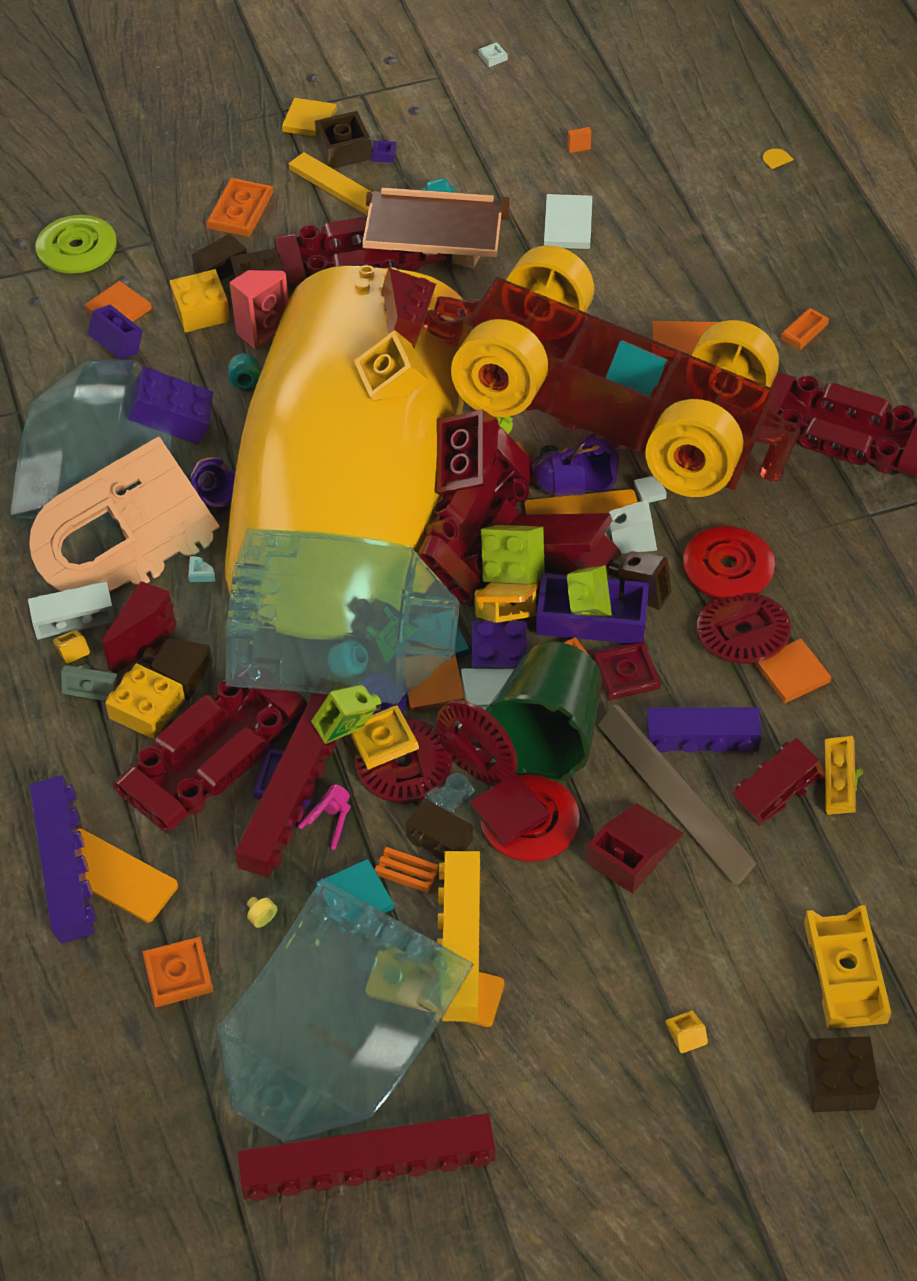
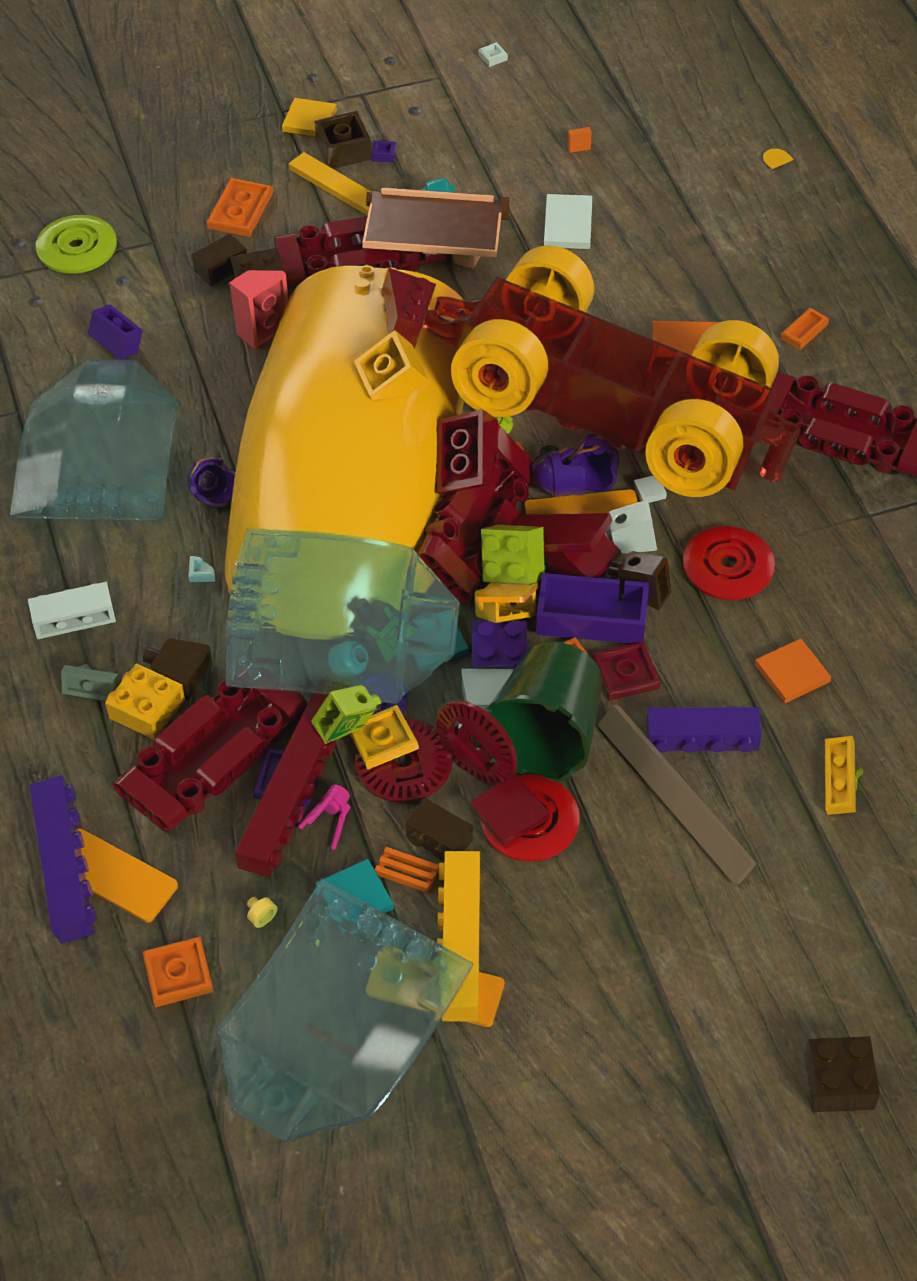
(71, 646): yellow slope -> none
(121, 298): orange tile -> none
(140, 624): dark red slope -> none
(156, 519): light nougat door -> none
(170, 405): dark purple brick -> none
(200, 300): yellow brick -> none
(244, 371): teal head -> none
(366, 1156): dark red brick -> none
(438, 688): orange tile -> none
(453, 793): clear light blue plate -> none
(589, 592): lime torso -> none
(631, 846): dark red slope -> none
(636, 368): teal tile -> none
(687, 1031): yellow slope -> none
(743, 648): dark red piece -> none
(778, 781): dark red wedge -> none
(849, 995): yellow piece -> none

